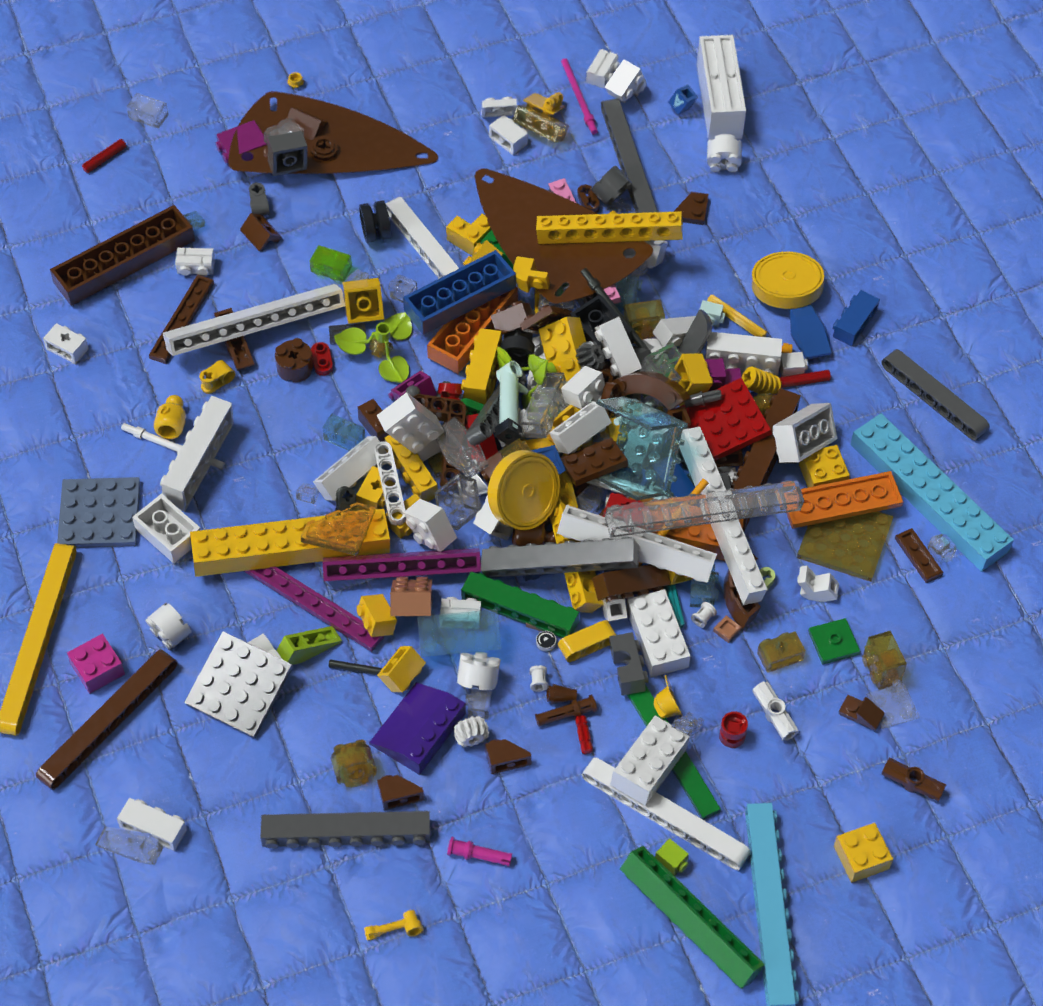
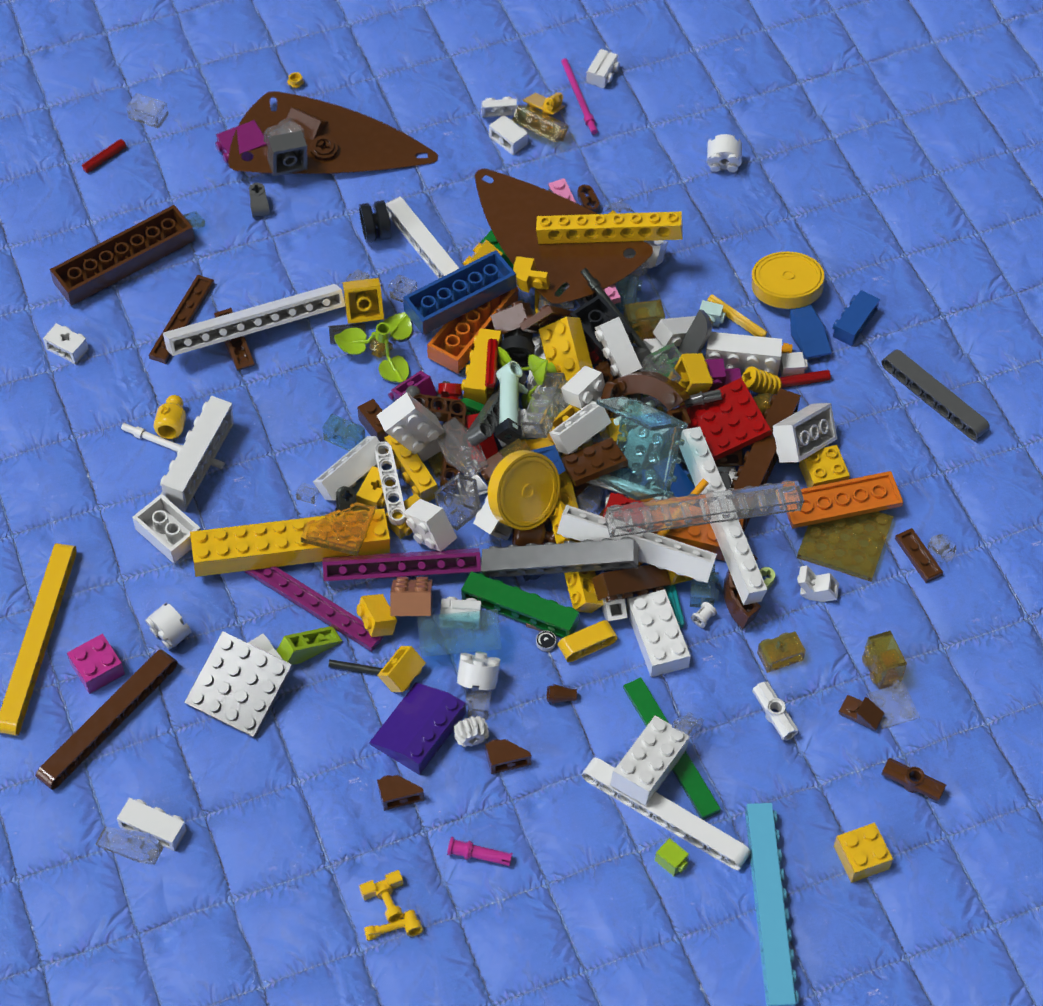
(98, 512): sand blue plate -> none
(195, 261): white brick -> none
(217, 375): yellow piece -> none
(259, 231): reddish brown panel -> none
(294, 360): reddish brown brick -> none
(321, 357): red plate -> none
(330, 263): clear neon green brick -> none
(345, 829): dark grey brick -> none
(353, 763): clear yellow brick -> none
(383, 890): none -> yellow bar
(467, 235): yellow brick -> none
(491, 363): none -> red axle
(538, 678): white bush -> none
(575, 708): reddish brown pin -> none
(584, 735): red axle -> none
(590, 355): dark grey gear -> none
(611, 186): dark grey brick -> none
(625, 650): dark grey arch -> none
(626, 81): white brick -> none
(627, 156): dark grey beam -> none
(665, 702): yellow piece -> none
(683, 99): blue brick -> none
(692, 917): green brick -> none
(693, 208): reddish brown wing -> none
(720, 86): white brick -> none
(727, 629): nougat tile -> none
(733, 729): red wheel -> none
(834, 641): green plate -> none
(932, 492): medium azure brick -> none

